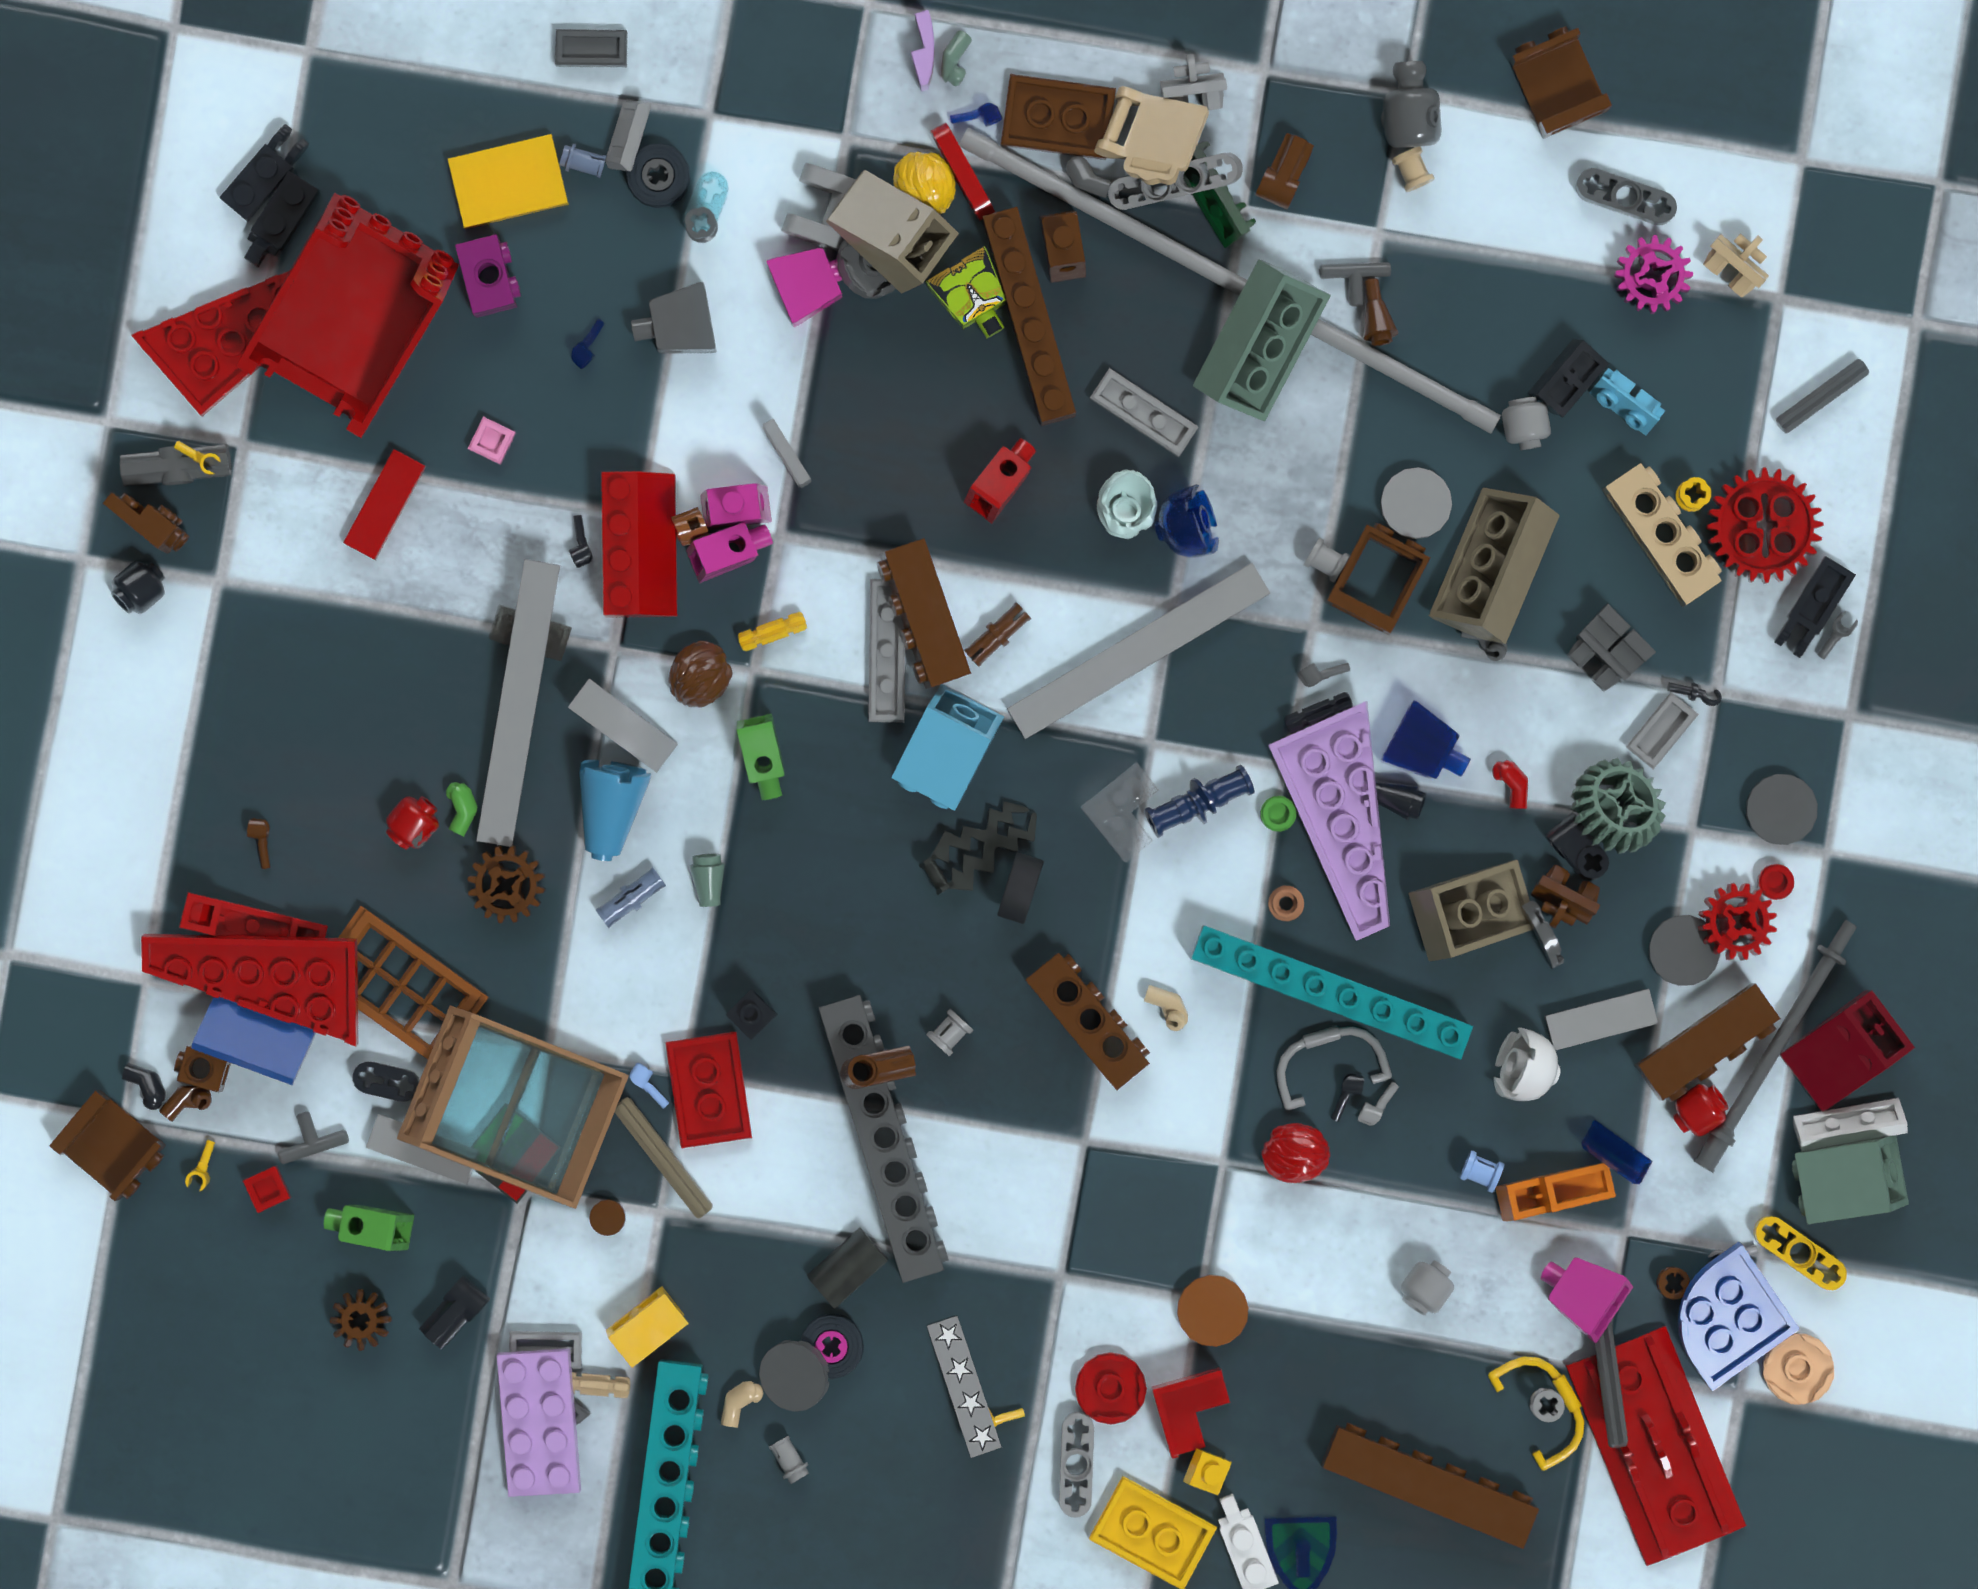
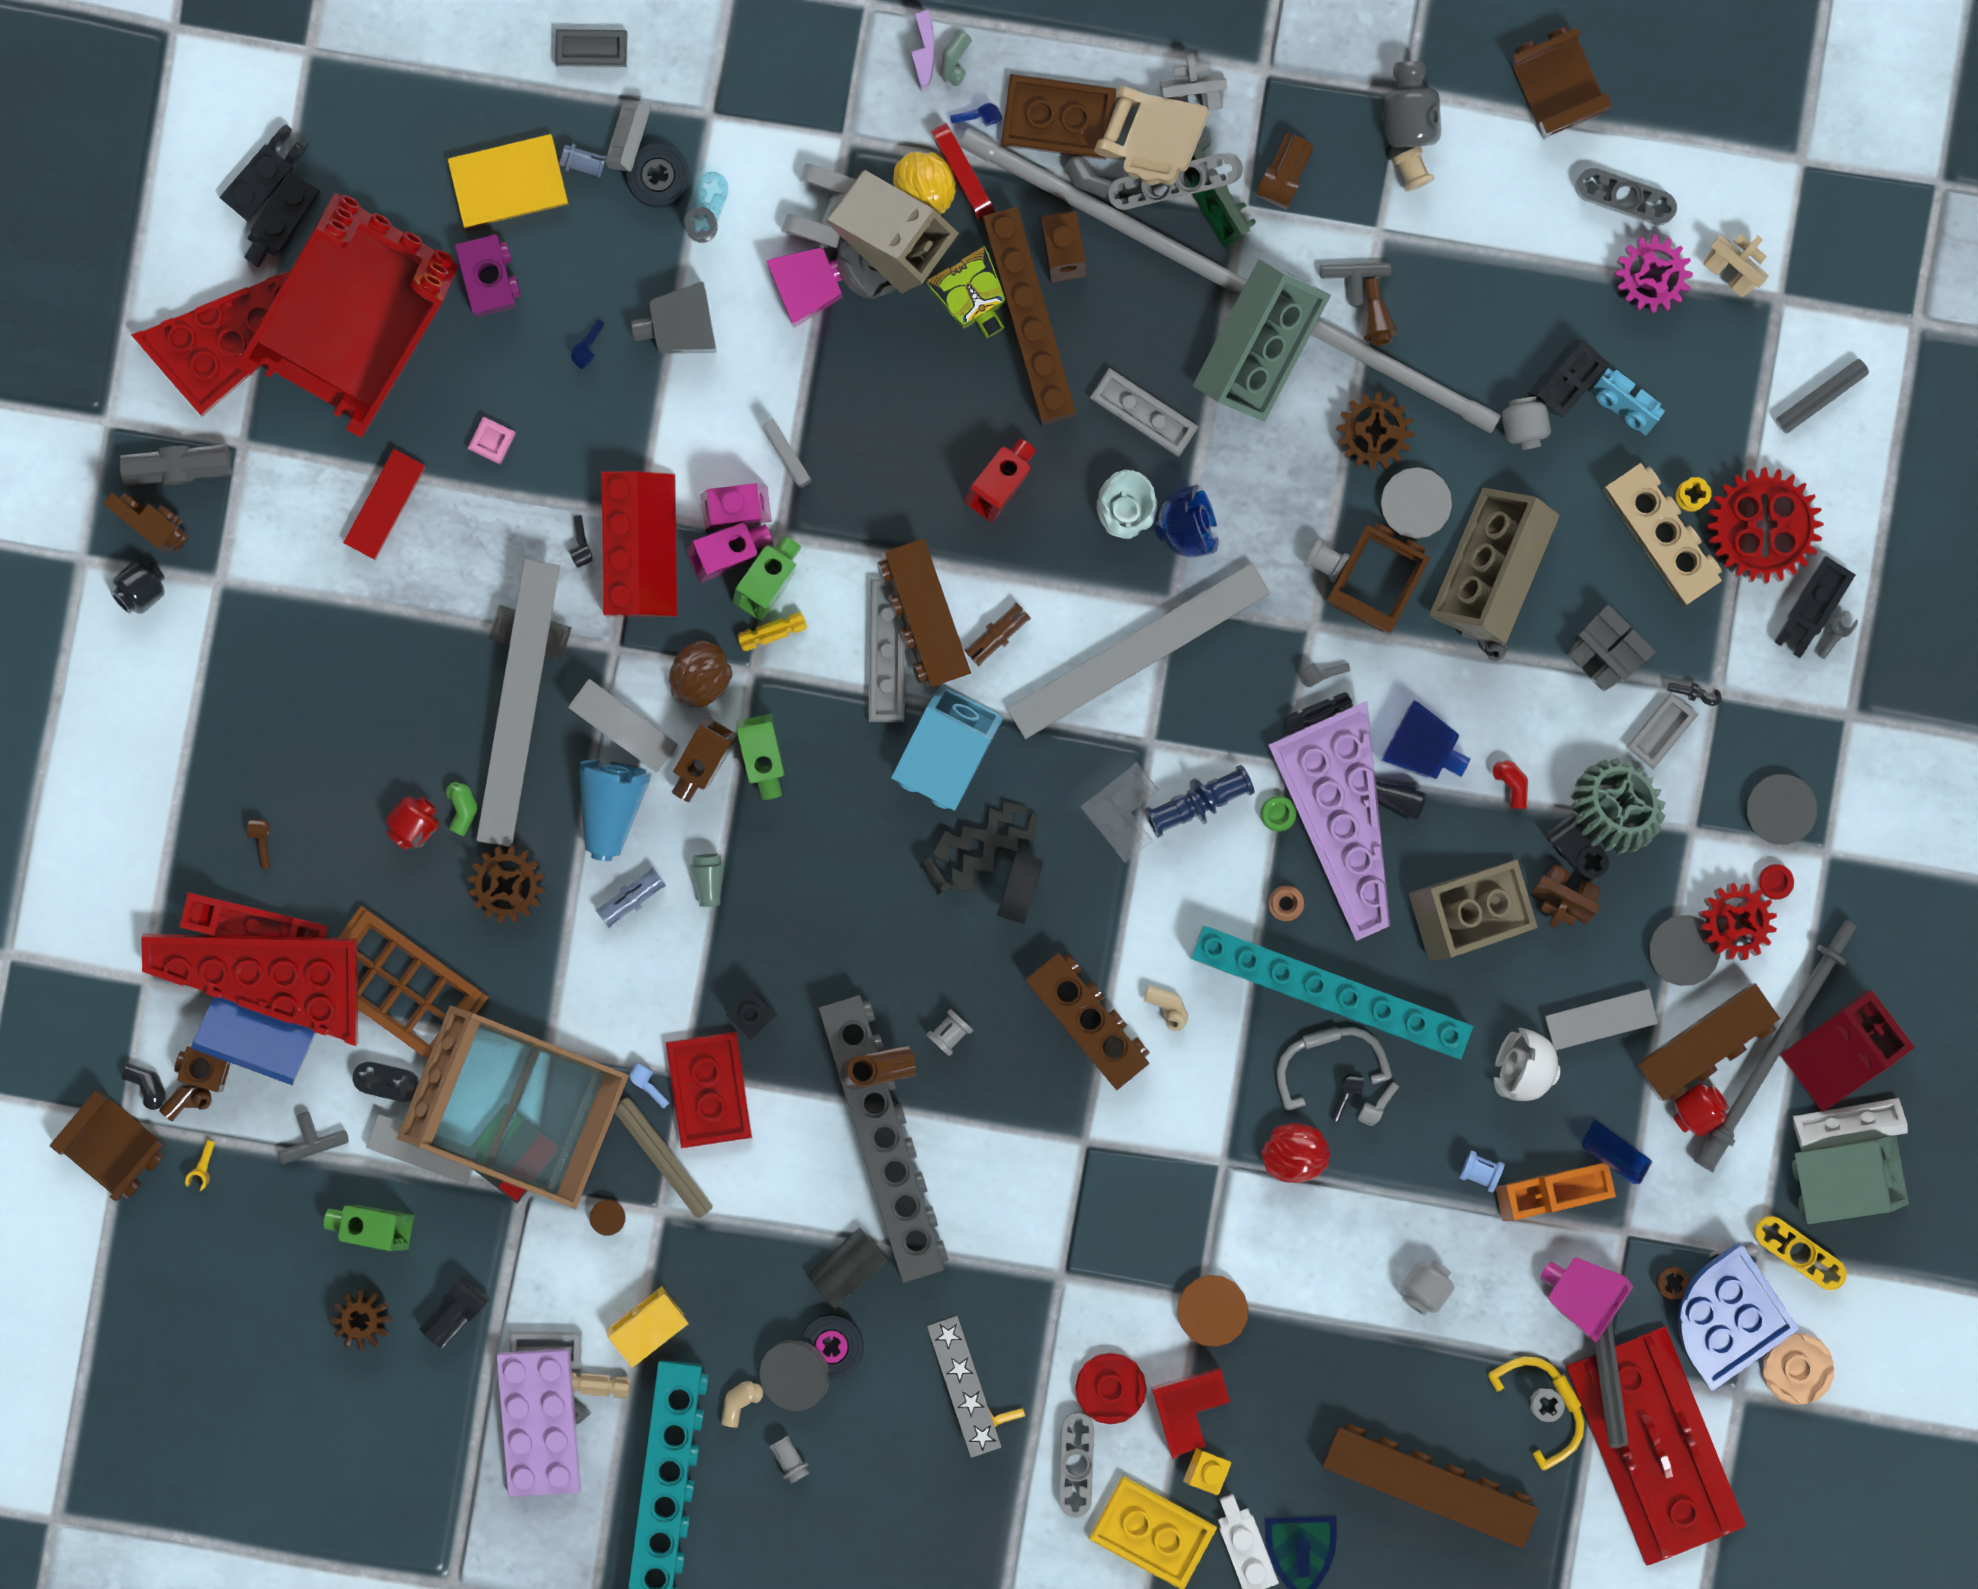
(197, 456): yellow hand -> none
(267, 1189): red plate -> none
(689, 526): dark orange leg -> none
(710, 746): none -> reddish brown torso
(760, 589): none -> bright green torso
(1391, 432): none -> reddish brown gear
(1543, 934): dark grey tile -> none

